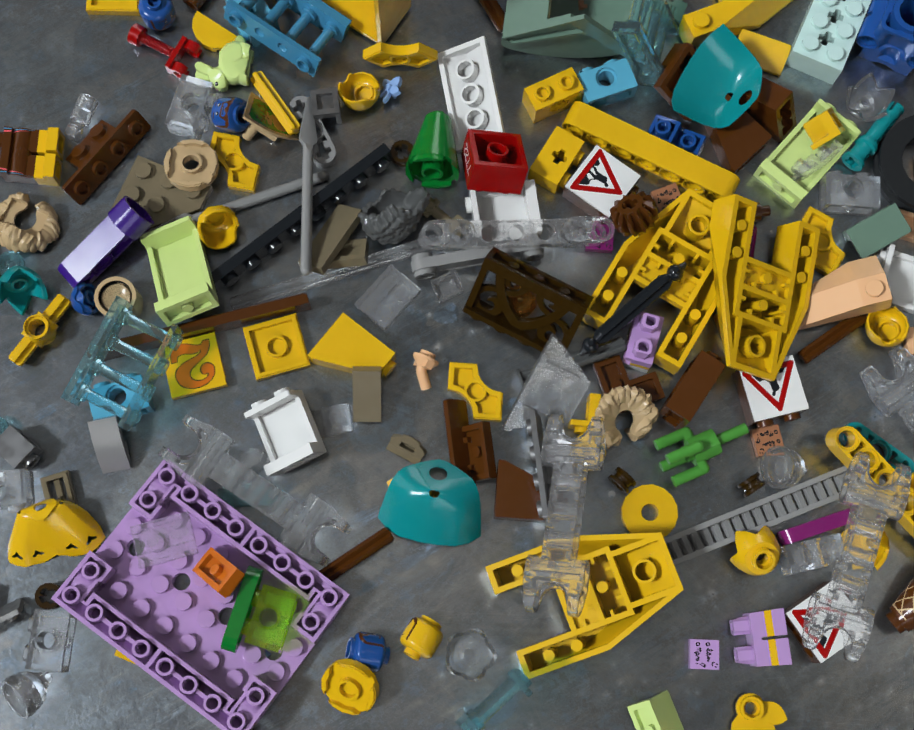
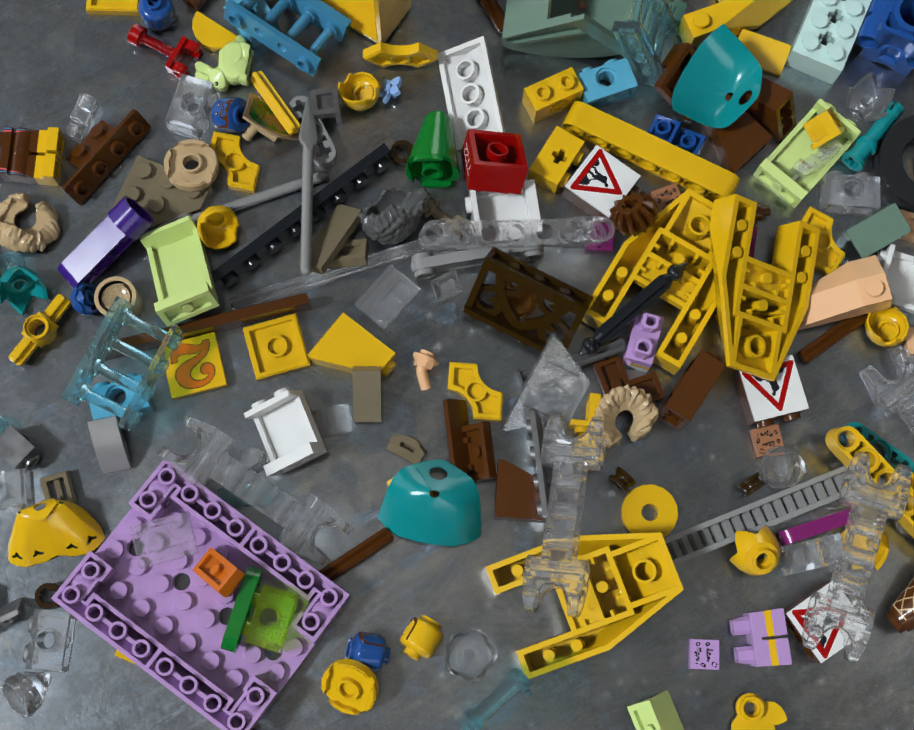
(695, 450): bright green plant -> none

